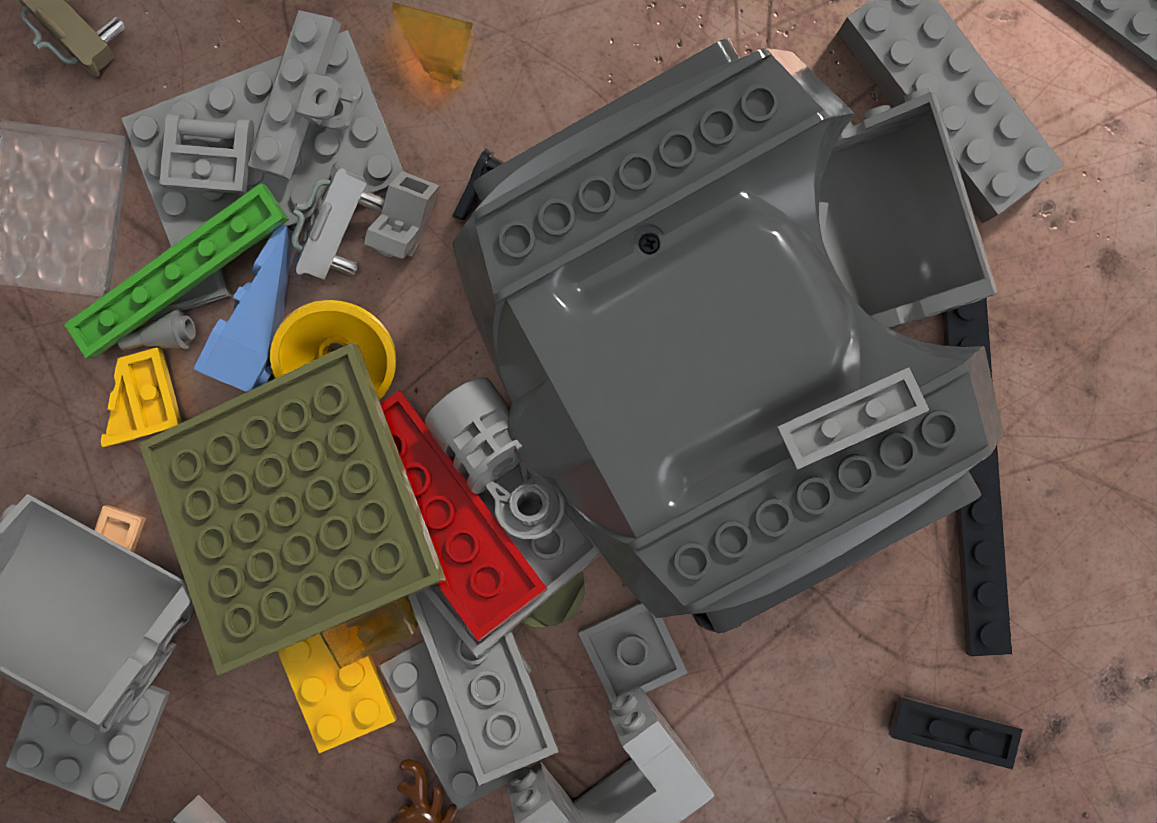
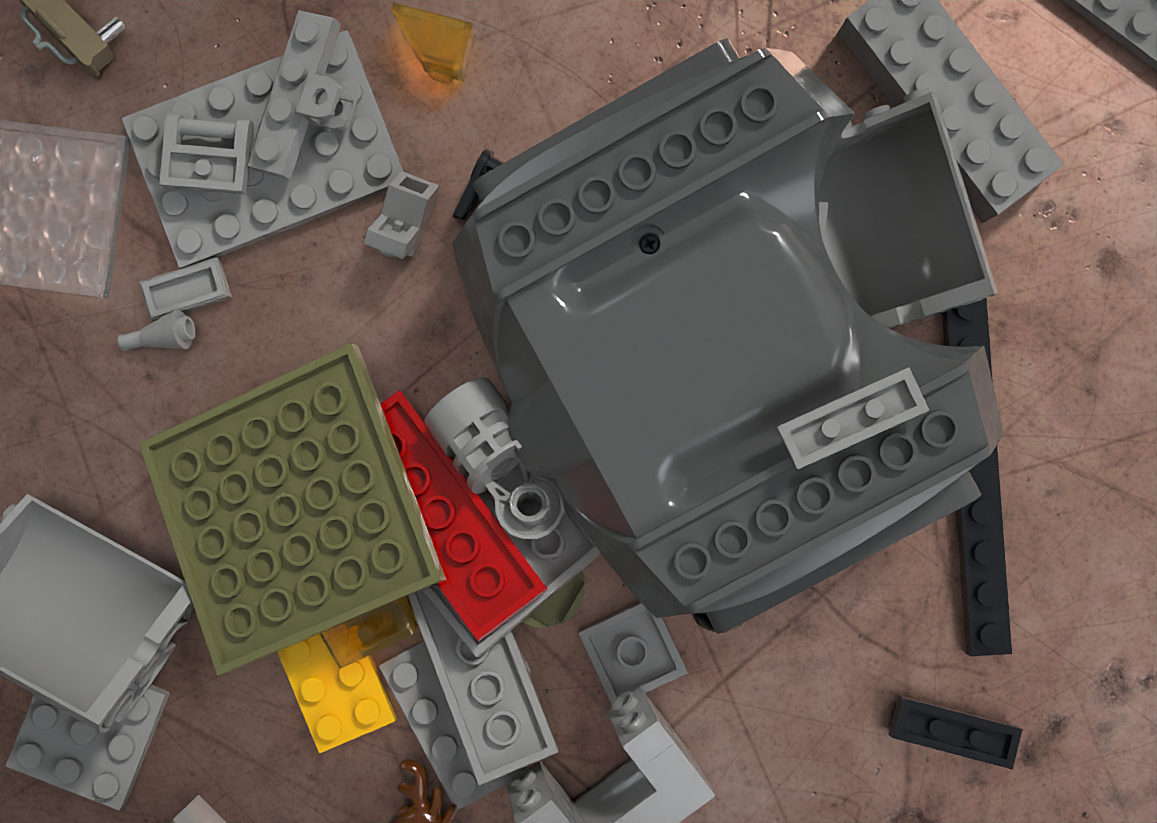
(120, 526): light nougat tile -> none
(141, 400): yellow wing -> none
(176, 271): bright green plate -> none
(241, 346): medium blue wedge -> none
(315, 326): yellow dish -> none
(329, 222): light grey piece -> none

